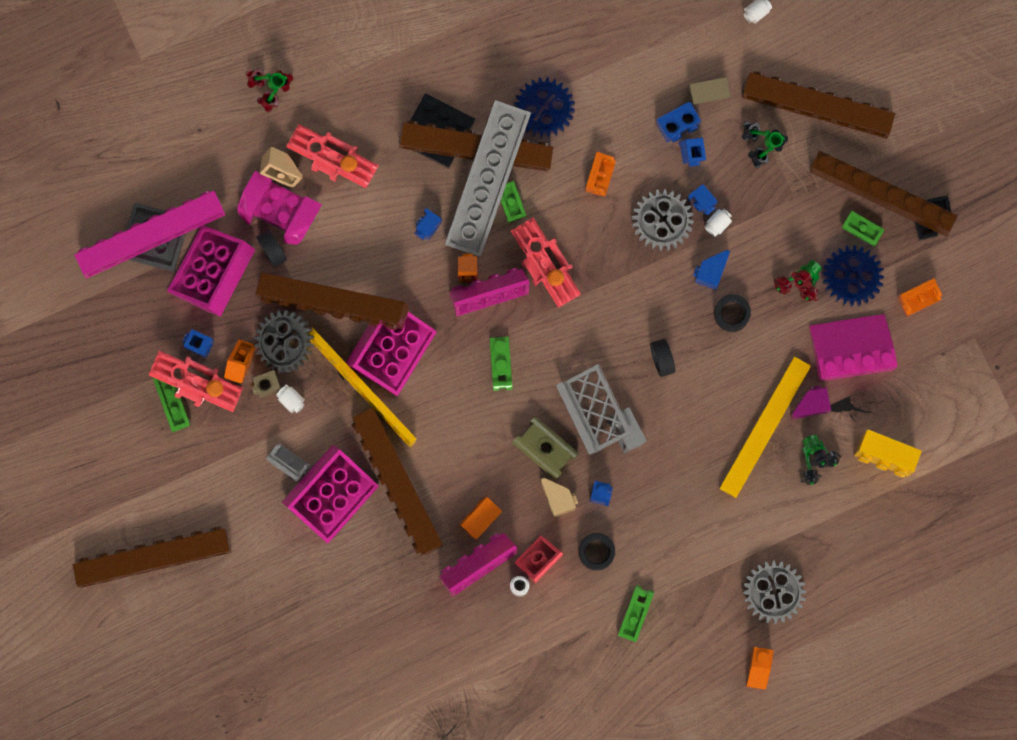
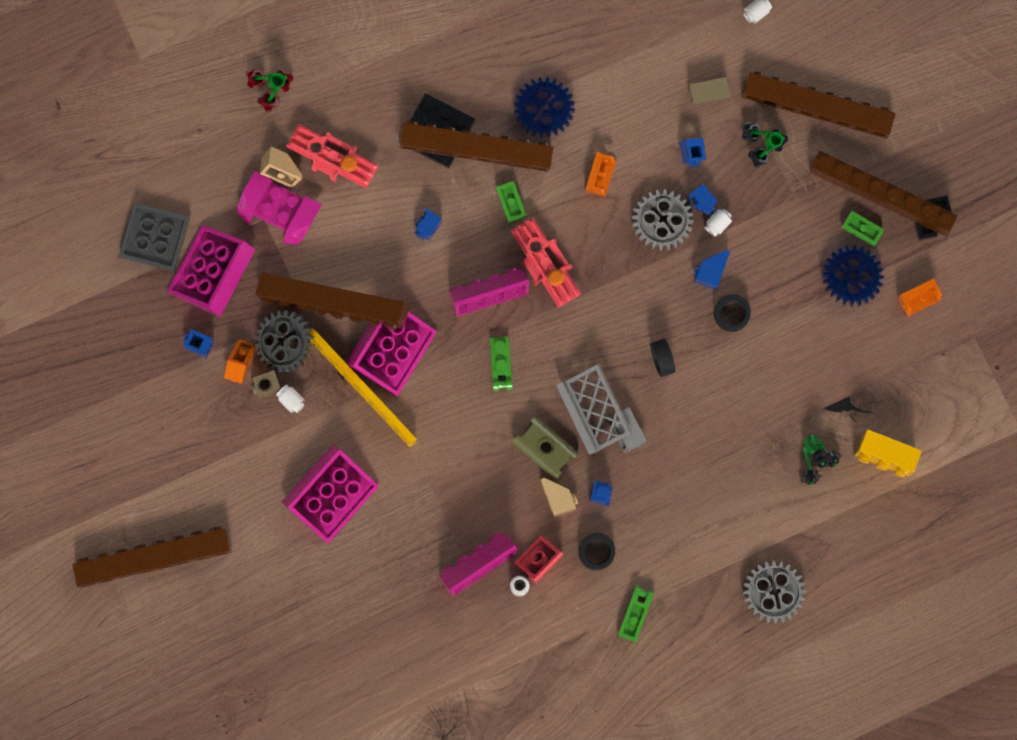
(149, 234): dark pink brick -> none
(172, 406): bright green plate -> none
(216, 390): coral piece -> none
(271, 248): black tyre -> none
(288, 463): light grey hinge -> none
(397, 481): reddish brown brick -> none
(467, 268): orange slope -> none
(480, 517): orange hinge -> none
(487, 178): light grey plate -> none
(675, 118): blue brick -> none
(759, 668): orange slope -> none
(765, 427): yellow tile -> none
(802, 281): dark red plant -> none
(813, 403): magenta slope -> none
(853, 347): dark pink slope -> none

